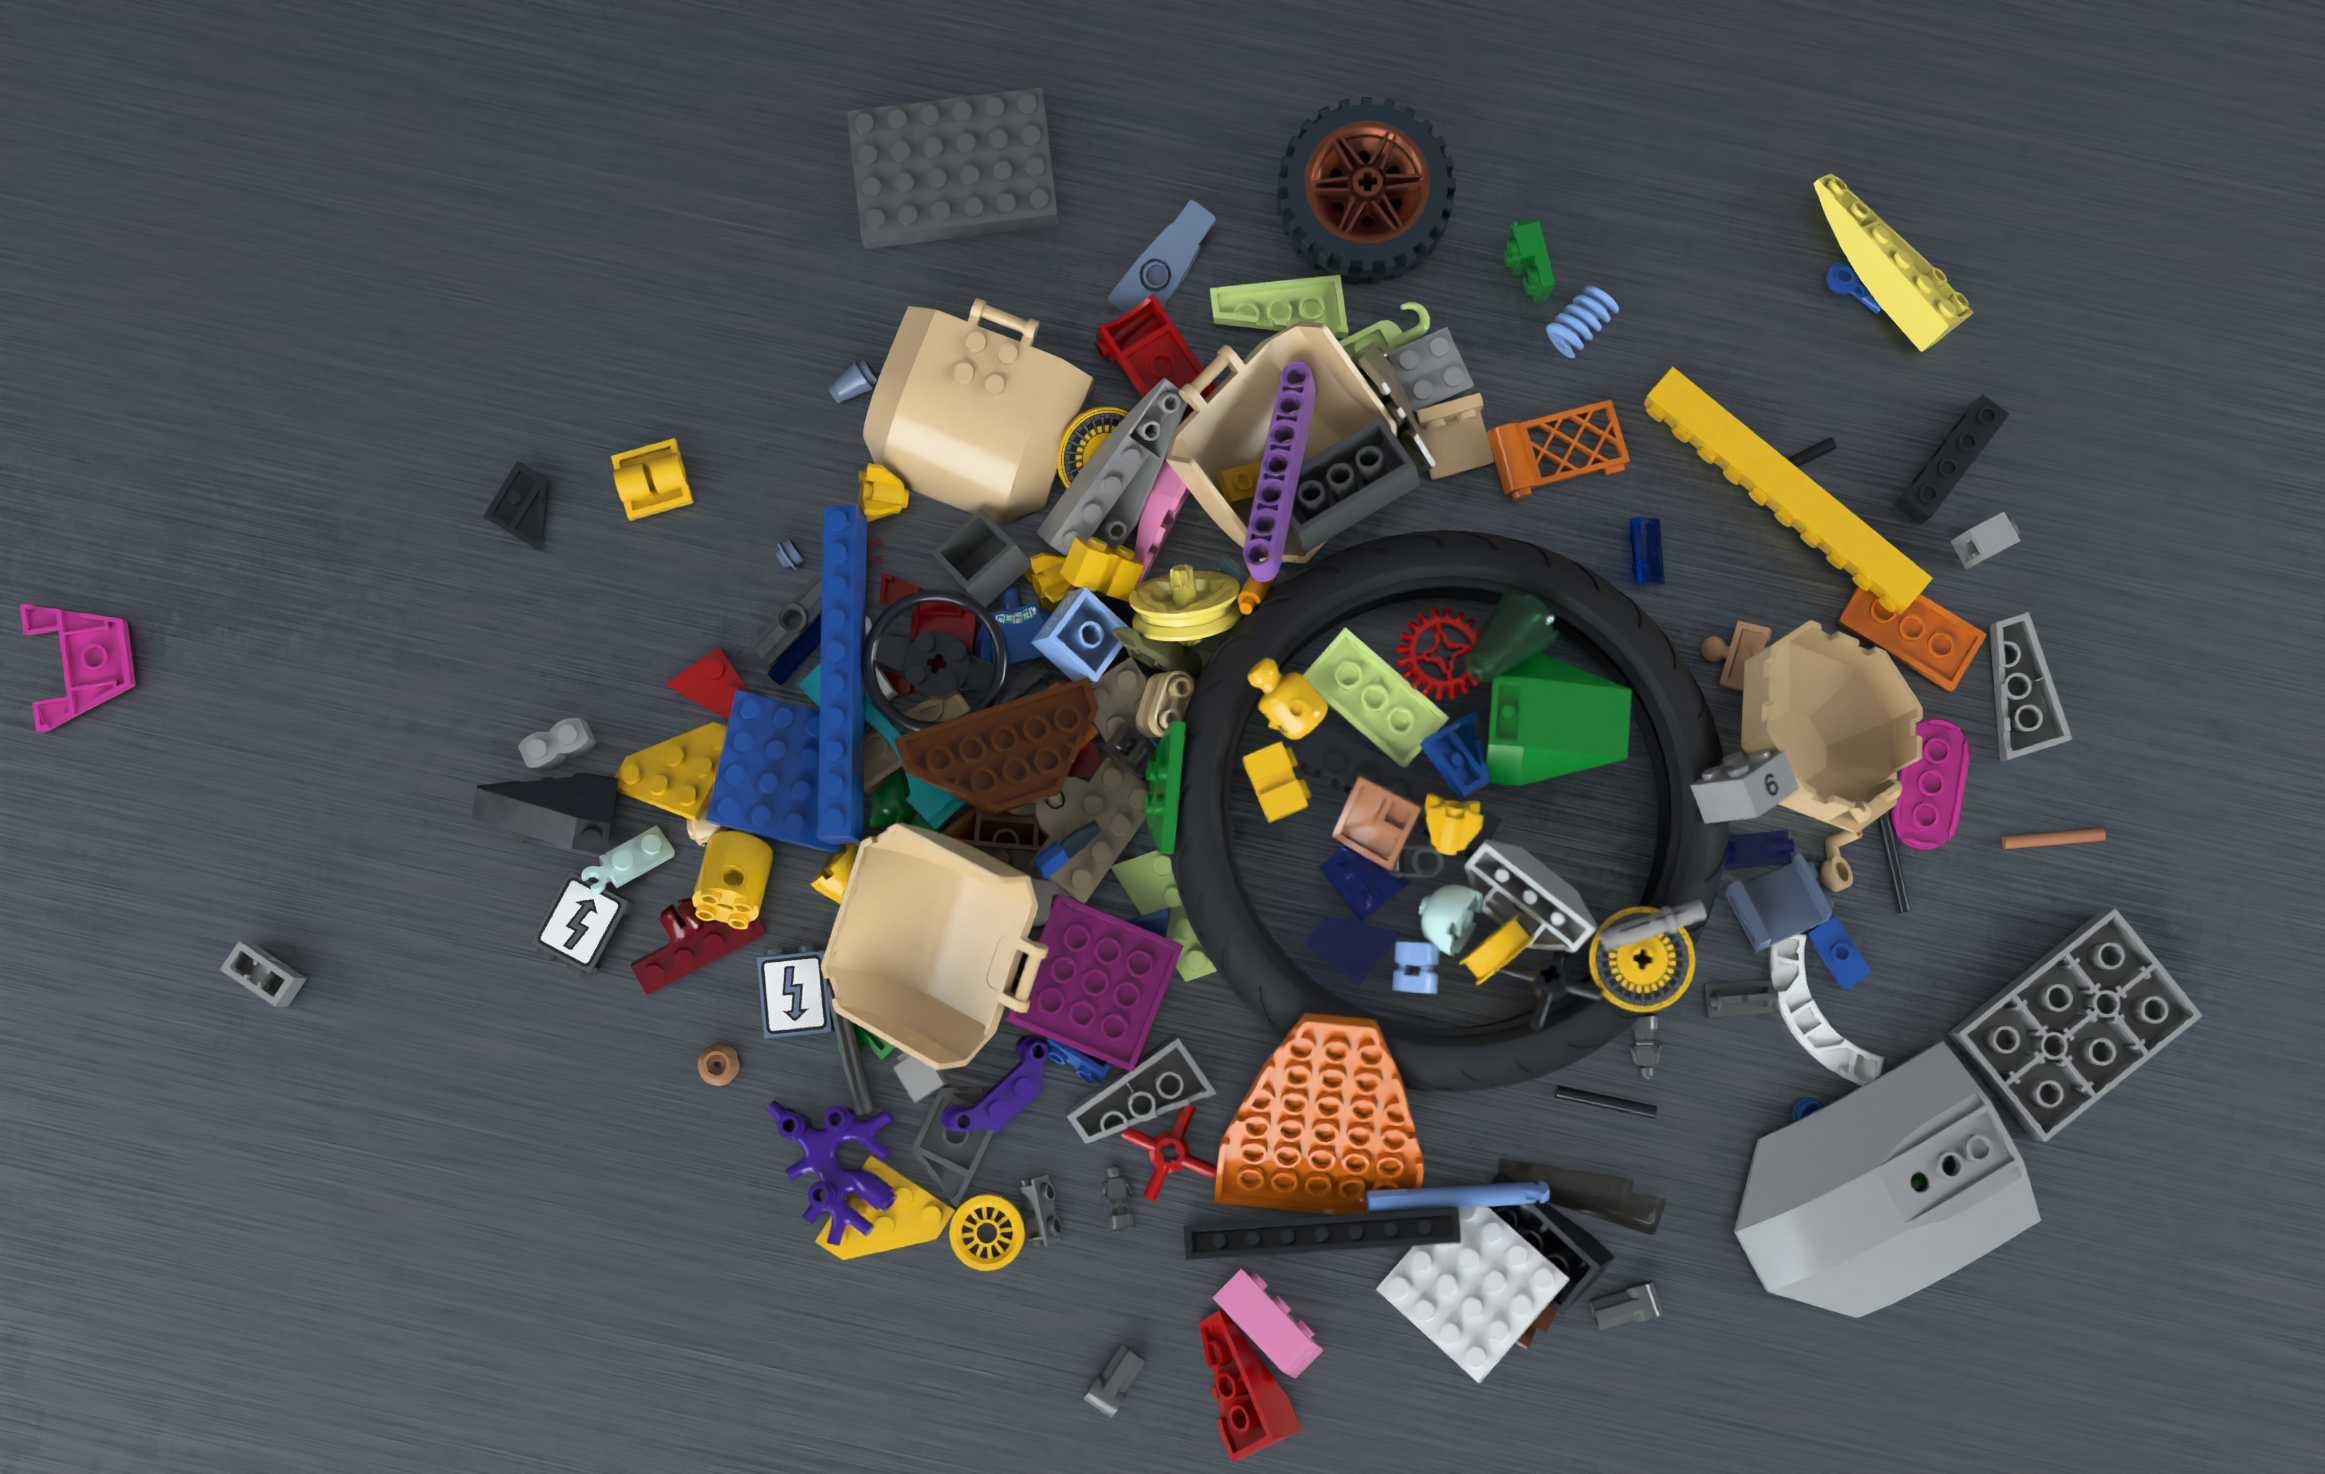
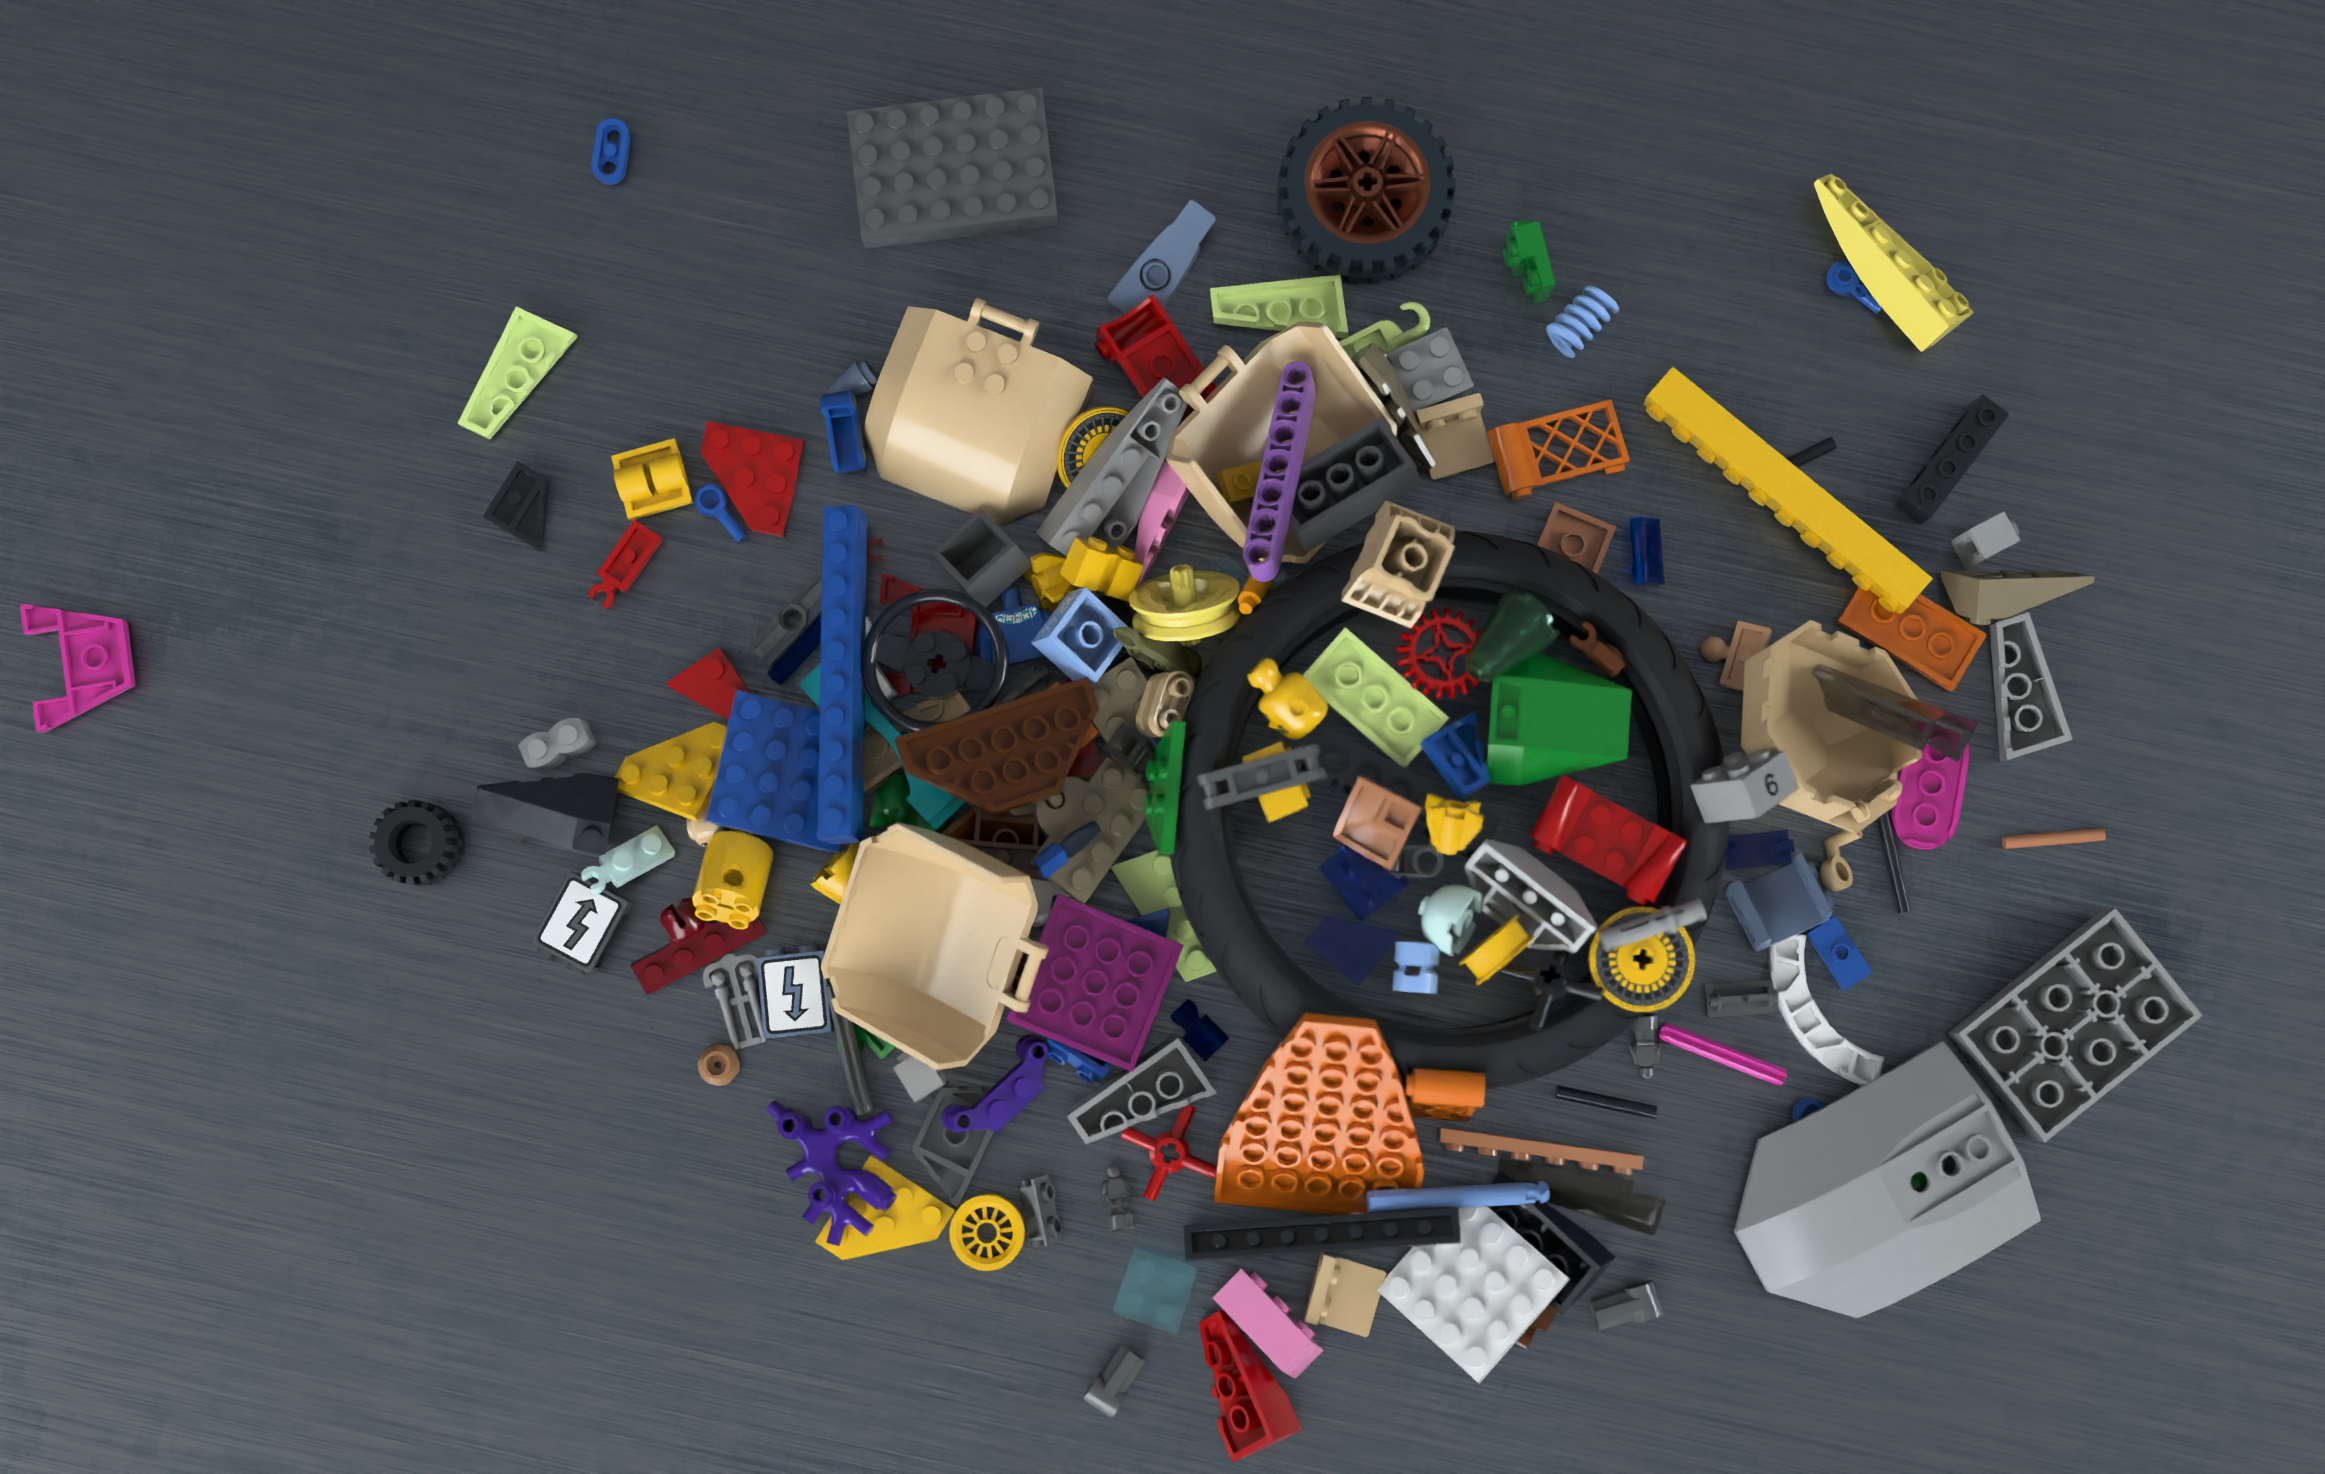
(263, 974): light grey brick -> none
(390, 834): none -> black tyre
(514, 369): none -> yellowish green wing
(611, 153): none -> blue plate
(625, 562): none -> red plate
(712, 502): none -> blue plate
(730, 963): none -> light grey piece
(756, 473): none -> red plate
(789, 554): sand blue plate -> none
(843, 431): none -> blue animal
(880, 493): yellow brick -> none
(1155, 1290): none -> clear light blue plate
(1201, 1033): none -> clear blue plate
(1261, 776): none -> dark grey plate
(1344, 1294): none -> tan bracket
(1400, 564): none -> tan slope
(1444, 1094): none -> orange piece
(1554, 1153): none -> nougat plate
(1576, 536): none -> nougat plate
(1604, 657): none -> reddish brown plate
(1607, 840): none -> red piece
(1722, 1053): none -> dark pink axle
(1894, 713): none -> clear smoke wedge
(2002, 595): none -> dark tan wedge

